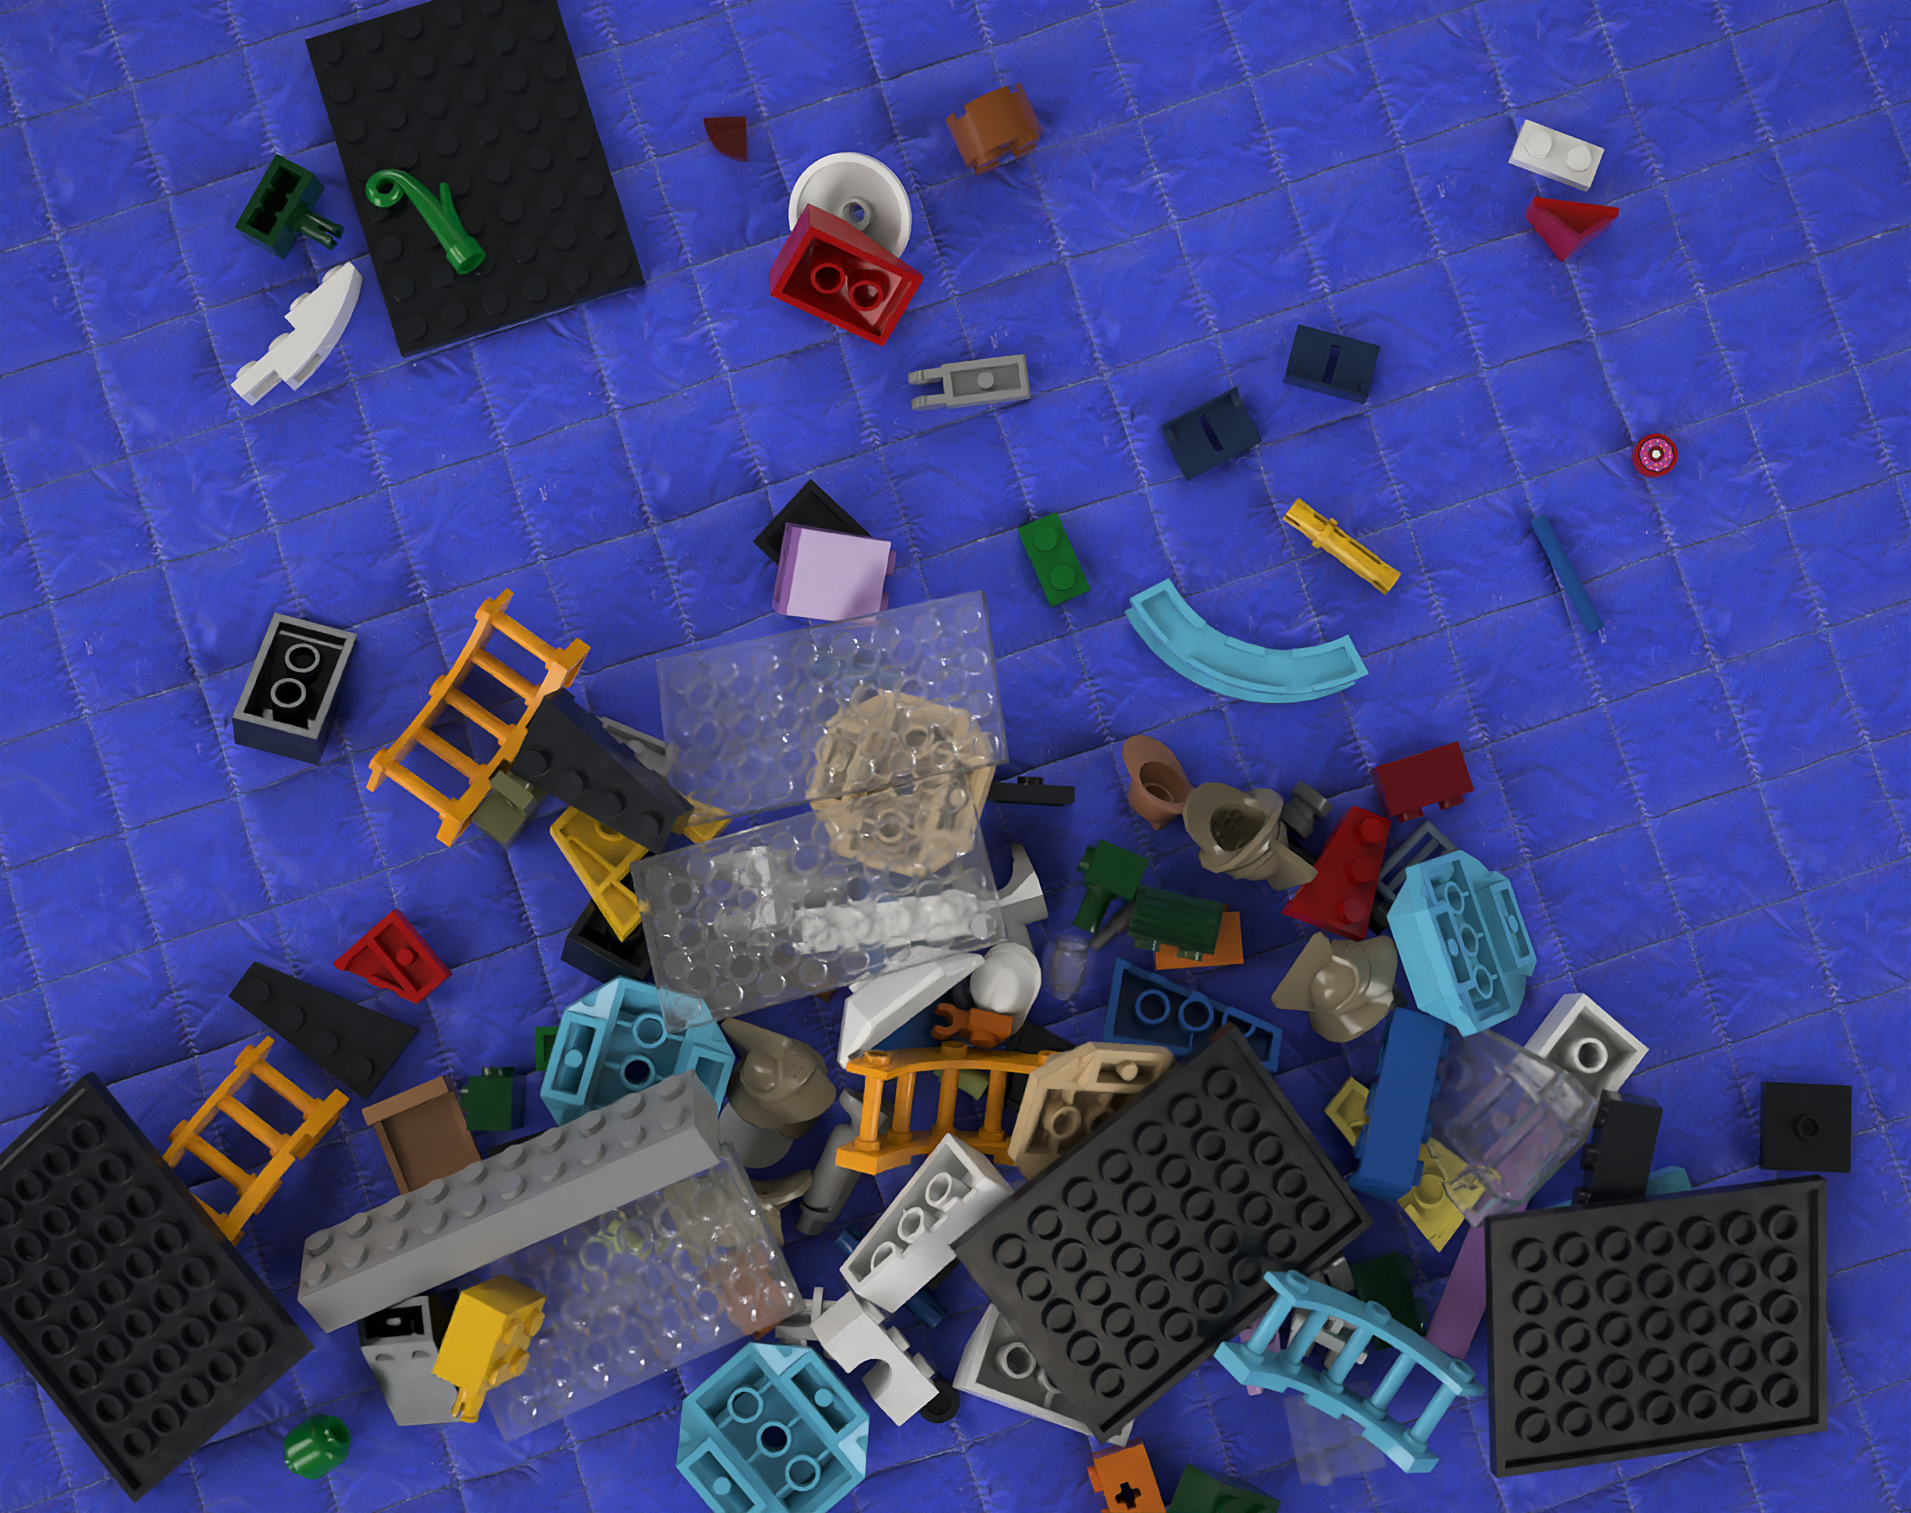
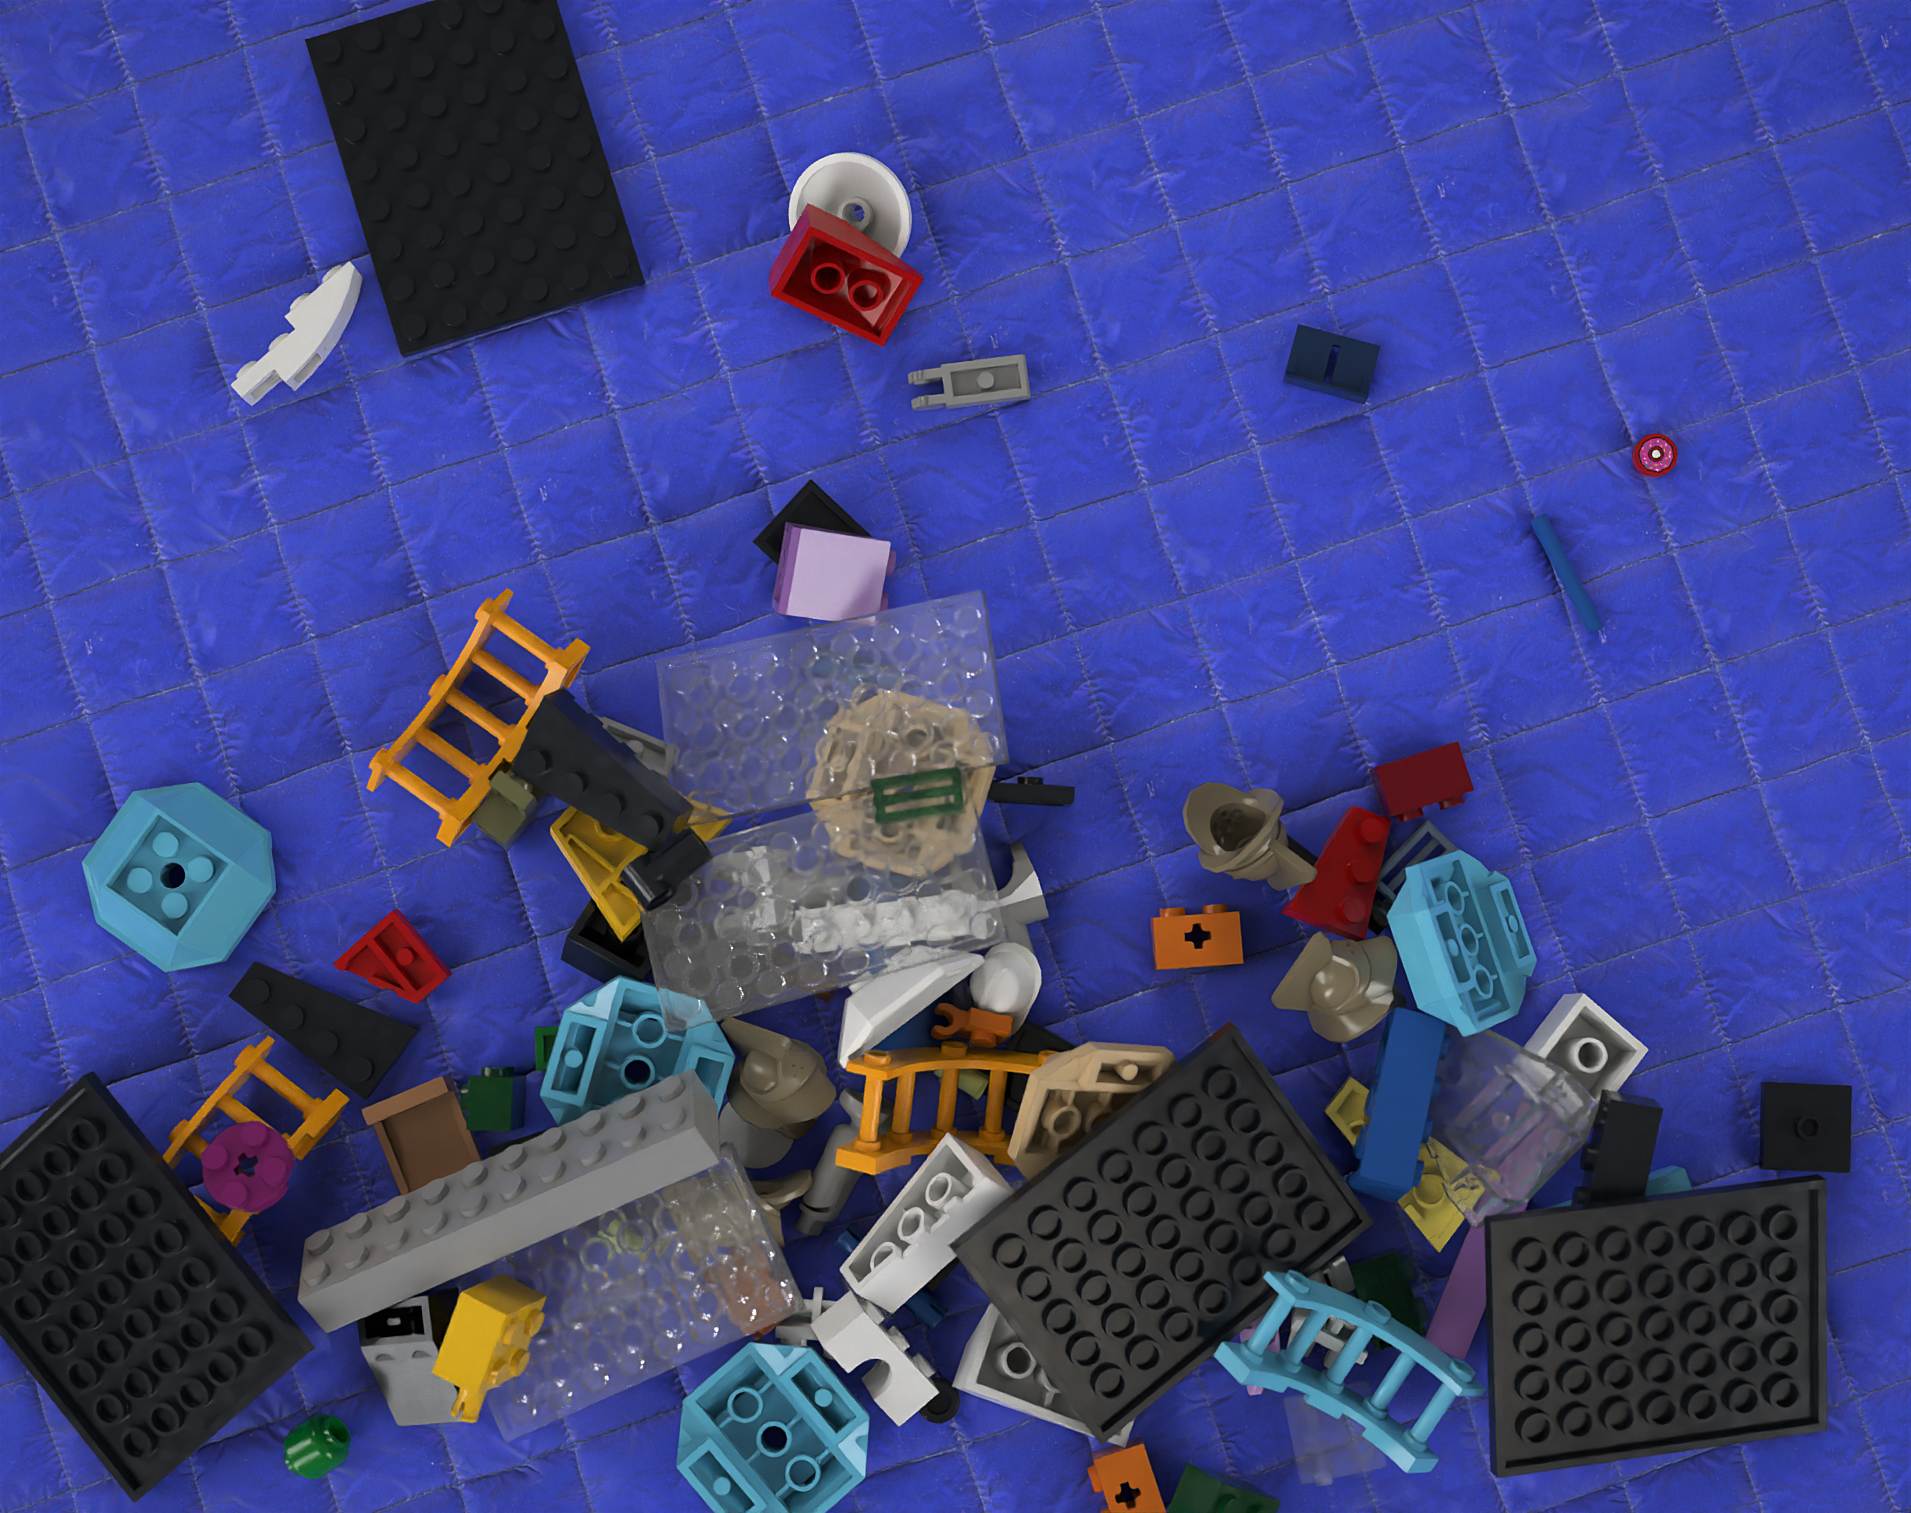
(224, 885): none -> medium azure piece
(224, 1159): none -> magenta plate
(284, 208): dark green brick -> none
(294, 689): black slope -> none
(441, 216): green plant -> none
(656, 876): none -> black piece
(728, 136): clear red tile -> none
(880, 800): none -> clear green tile
(995, 127): dark orange brick -> none
(1053, 560): green plate -> none
(1069, 966): clear head -> none
(1108, 876): dark green brick -> none
(1116, 925): flat silver pin -> none
(1157, 780): nougat piece -> none
(1160, 1013): blue wedge -> none
(1175, 922): clear green brick -> none
(1228, 423): dark blue piece -> none
(1235, 666): medium azure fence -> none
(1301, 812): dark grey wheel -> none
(1343, 547): yellow pin -> none
(1556, 155): white plate -> none
(1568, 224): red slope -> none

